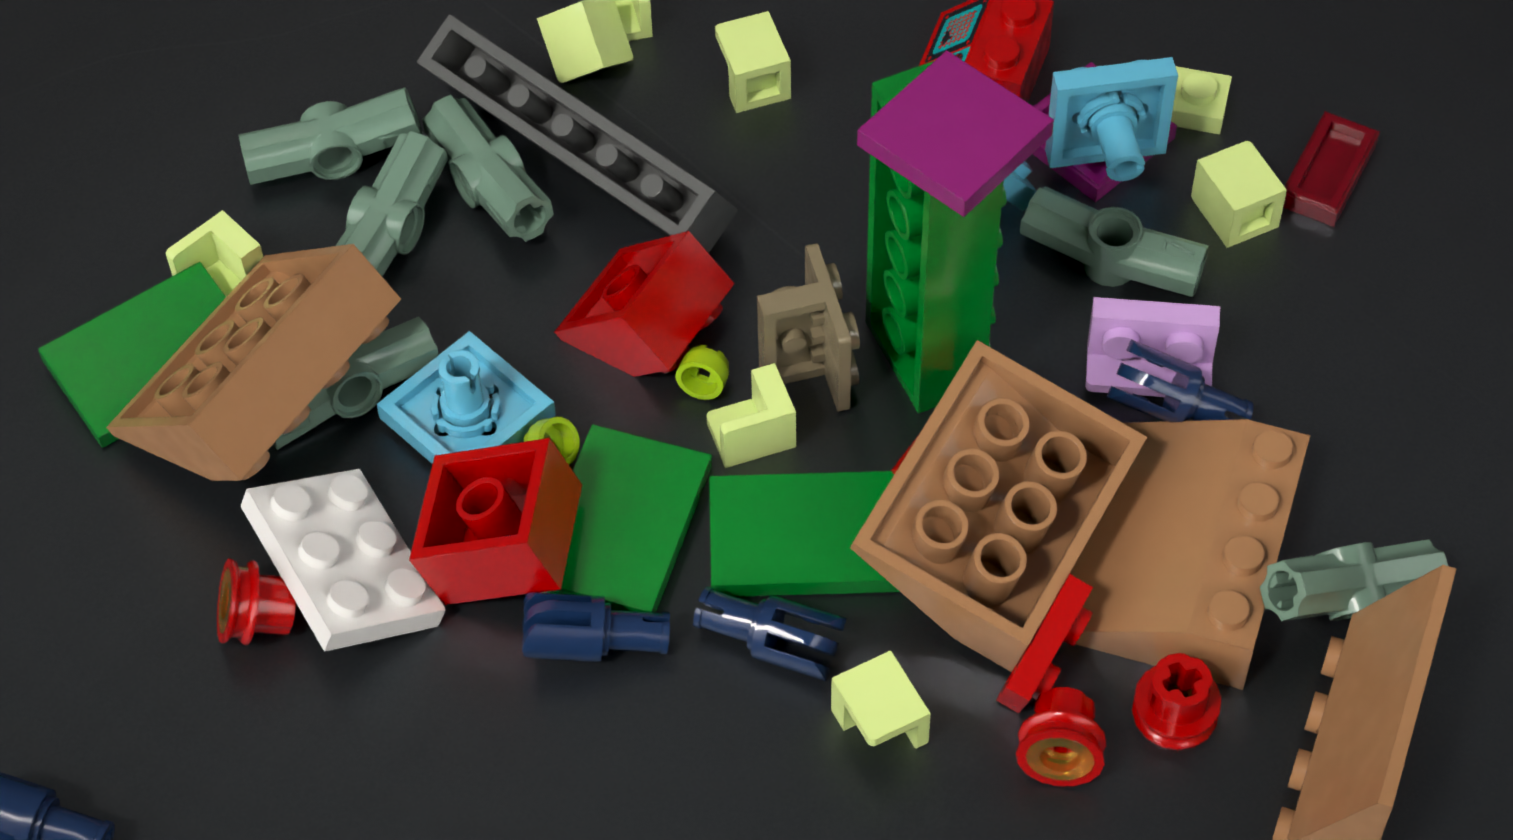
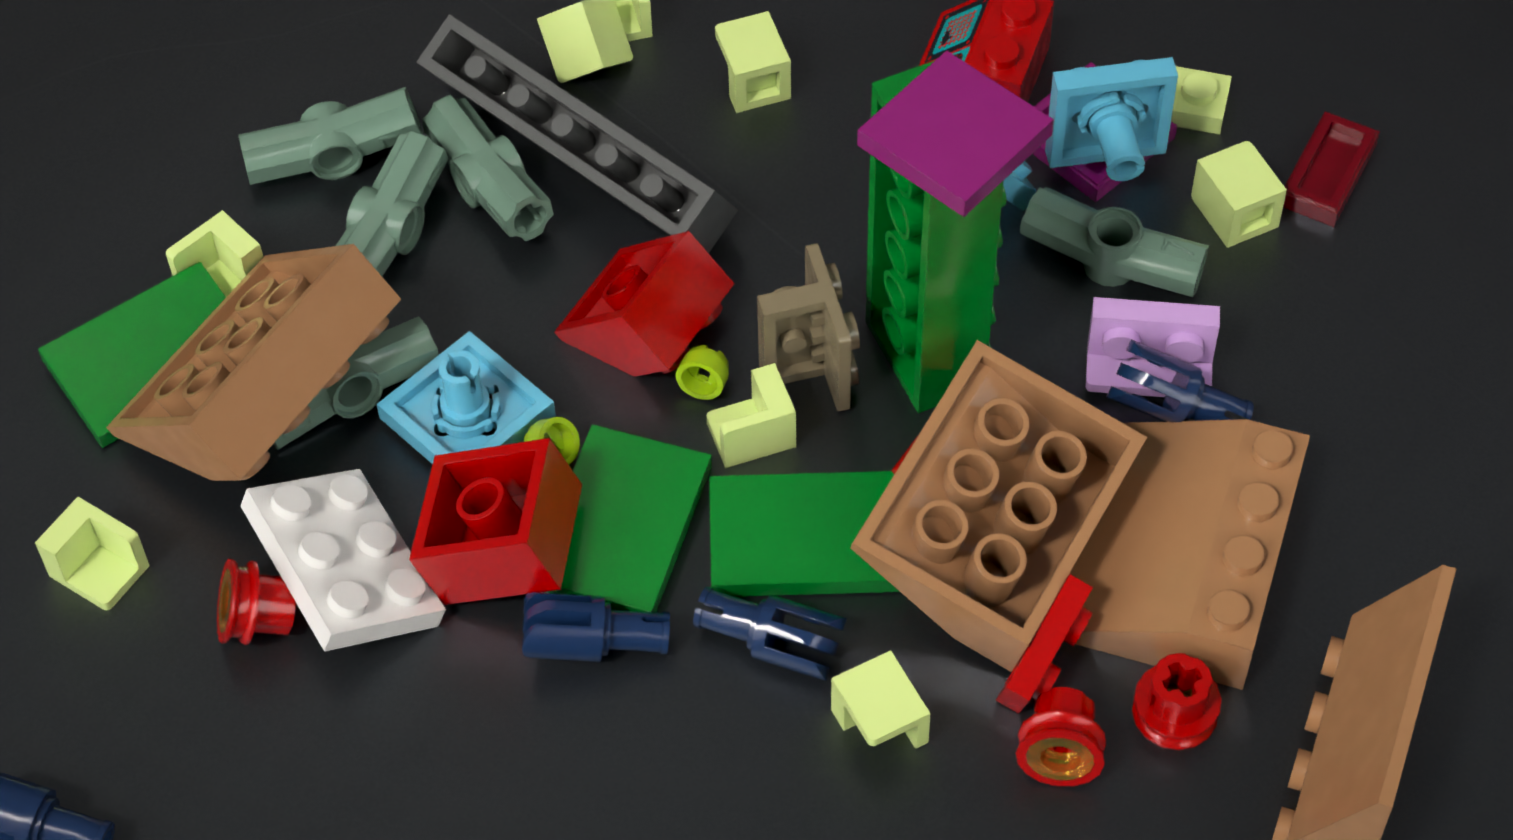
(92, 554): none -> yellowish green panel
(1345, 578): sand green piece -> none

